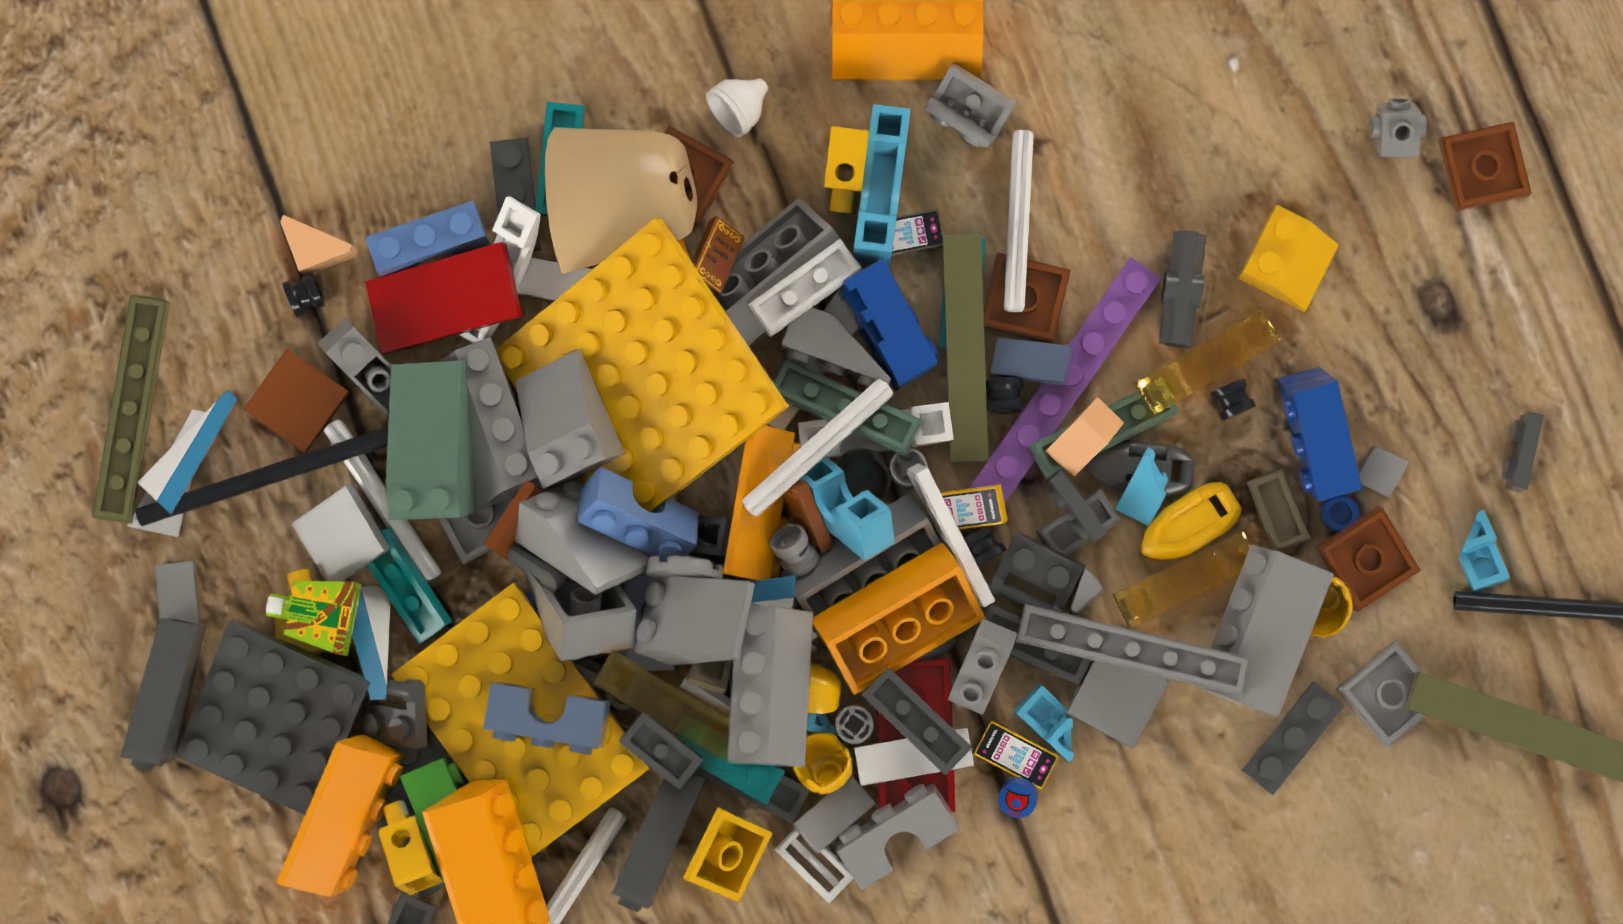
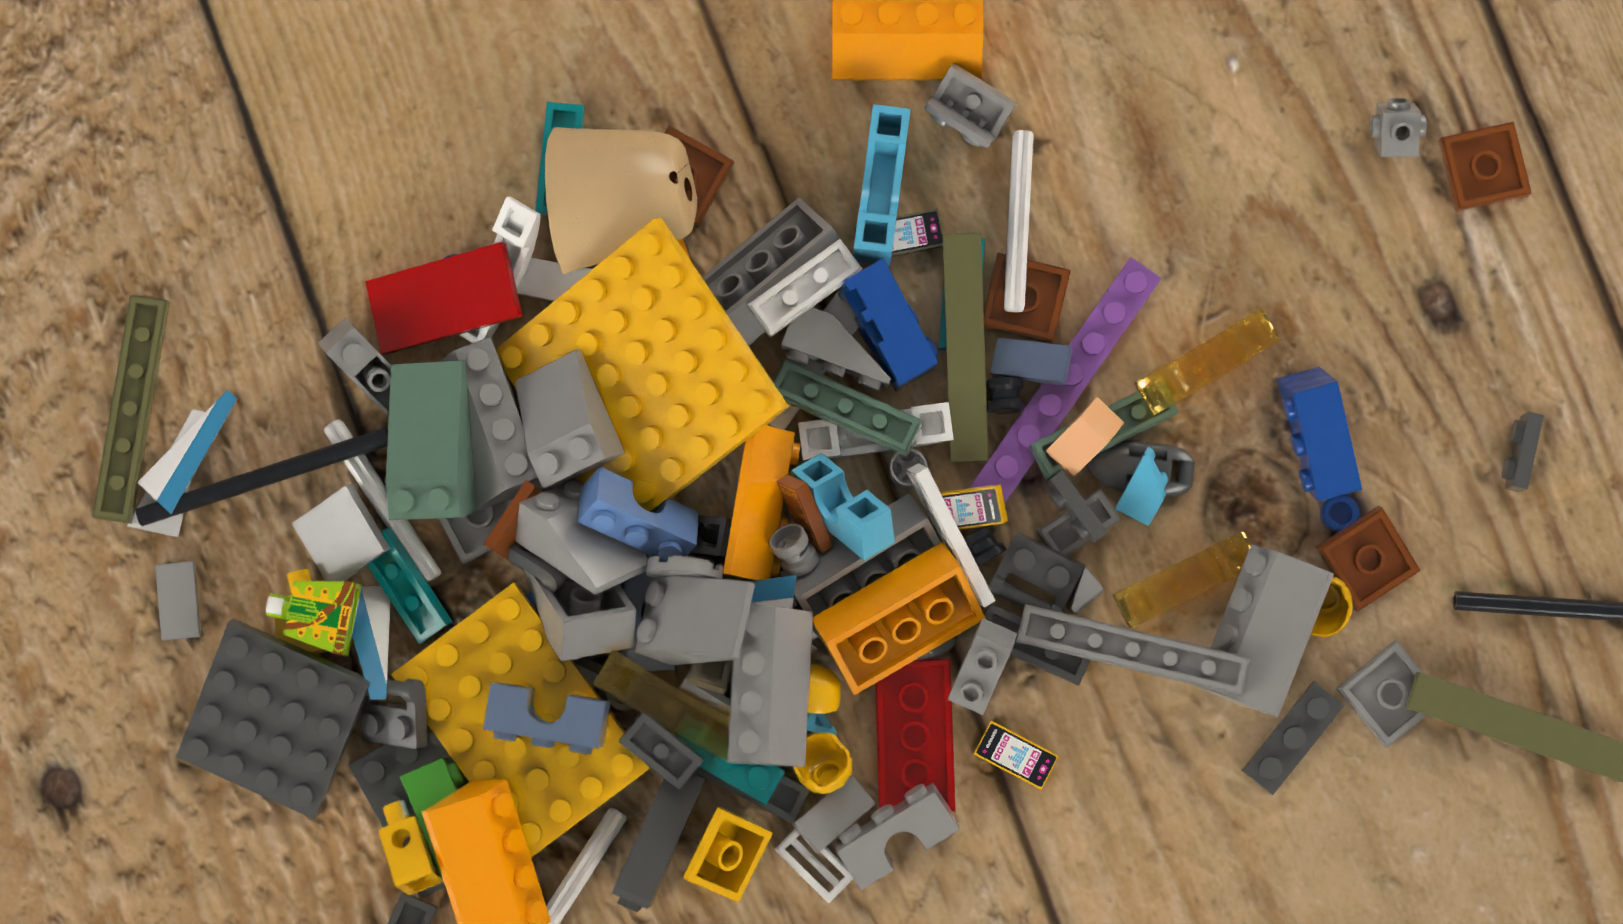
(164, 694): dark grey slope -> none
(296, 400): dark orange tile -> none
(304, 294): black wheel -> none
(313, 248): light nougat slope -> none
(341, 816): light orange slope -> none
(440, 233): medium blue arch -> none
(513, 174): dark grey plate -> none
(717, 253): dark orange tile -> none
(737, 104): white helmet -> none
(817, 447): white axle -> none
(849, 148): yellow torso -> none
(854, 729): light grey wheel -> none
(865, 471): clear smoke hair -> none
(899, 760): white tile -> none
(916, 721): dark grey plate -> none
(1018, 797): blue tile -> none
(1048, 719): medium azure slope -> none
(1116, 700): light grey tile -> none
(1182, 289): dark grey piece -> none
(1190, 523): yellow piece -> none
(1232, 399): black wheel -> none
(1277, 510): dark tan tile -> none
(1289, 258): yellow slope -> none
(1381, 471): light grey slope -> none
(1481, 557): medium azure slope -> none

